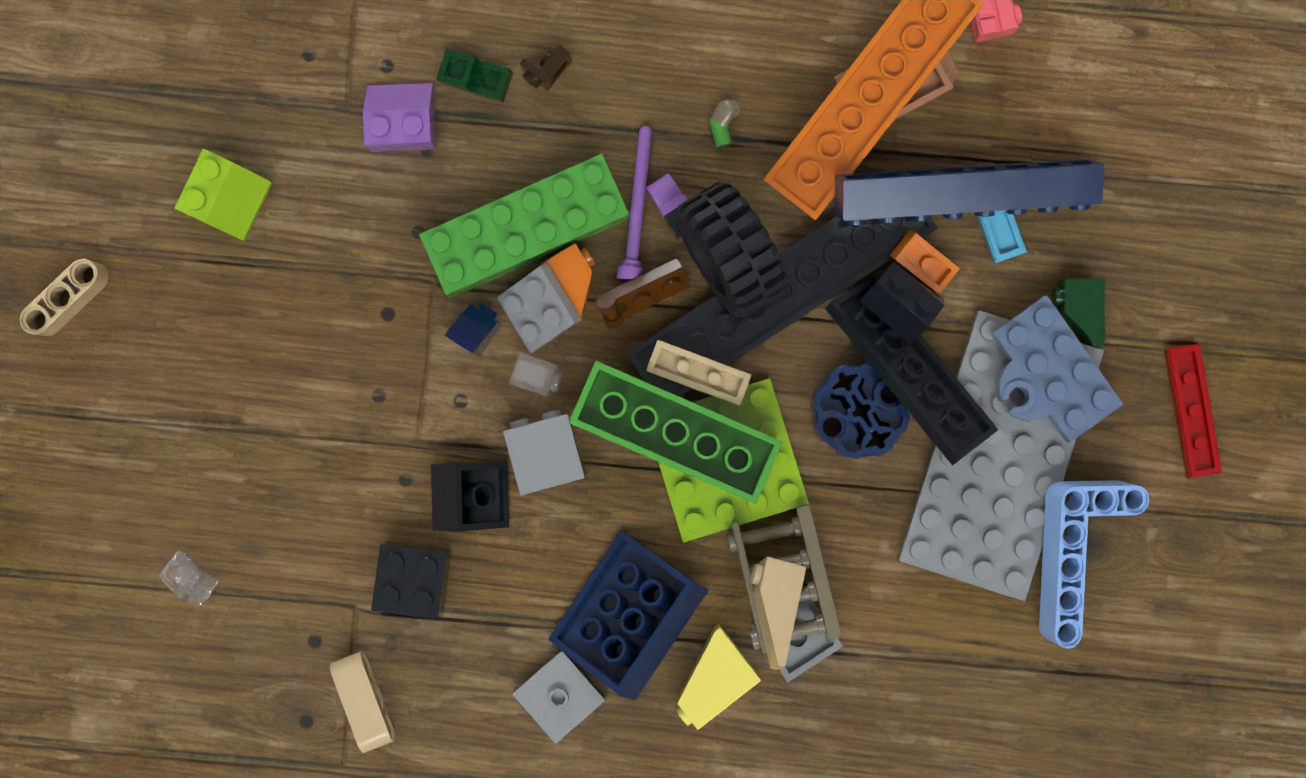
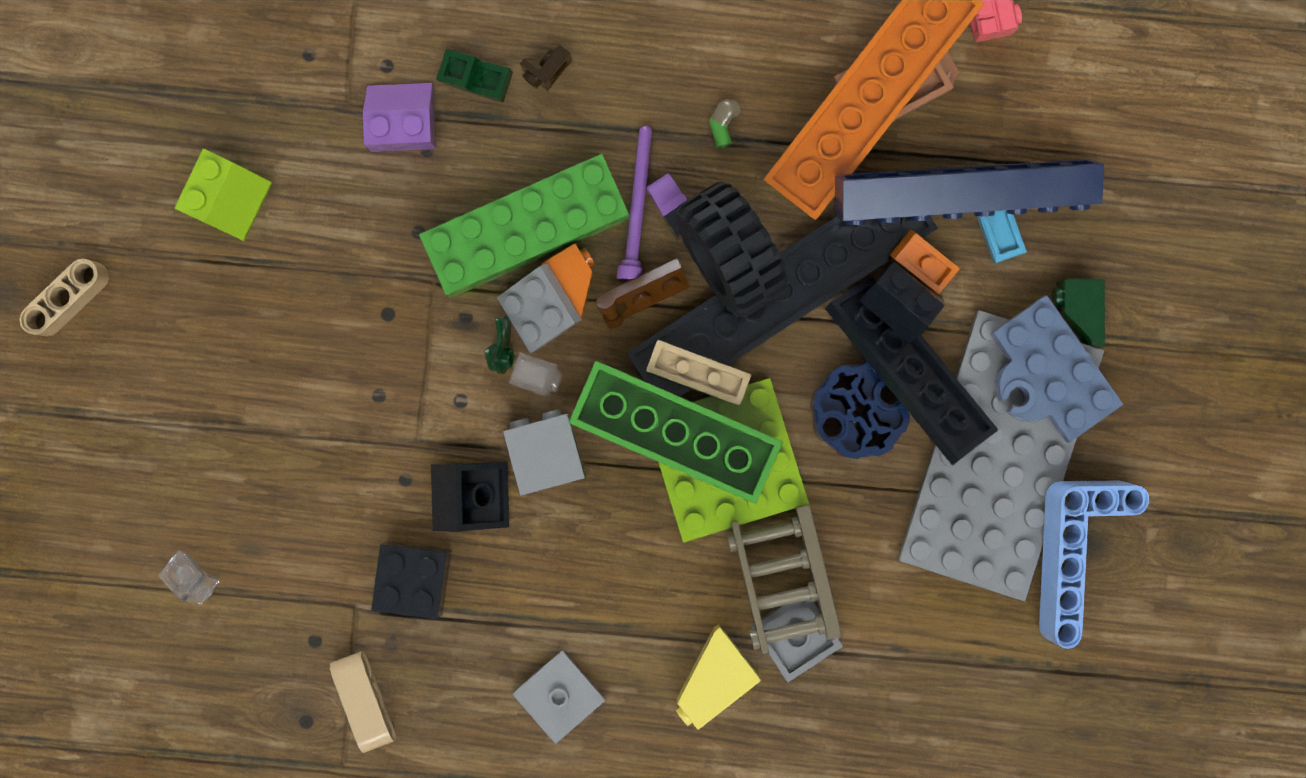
(474, 329): clear blue slope -> none
(500, 355): none -> dark green plate
(628, 616): dark blue slope -> none
(776, 601): tan slope -> none
(1193, 411): red tile -> none

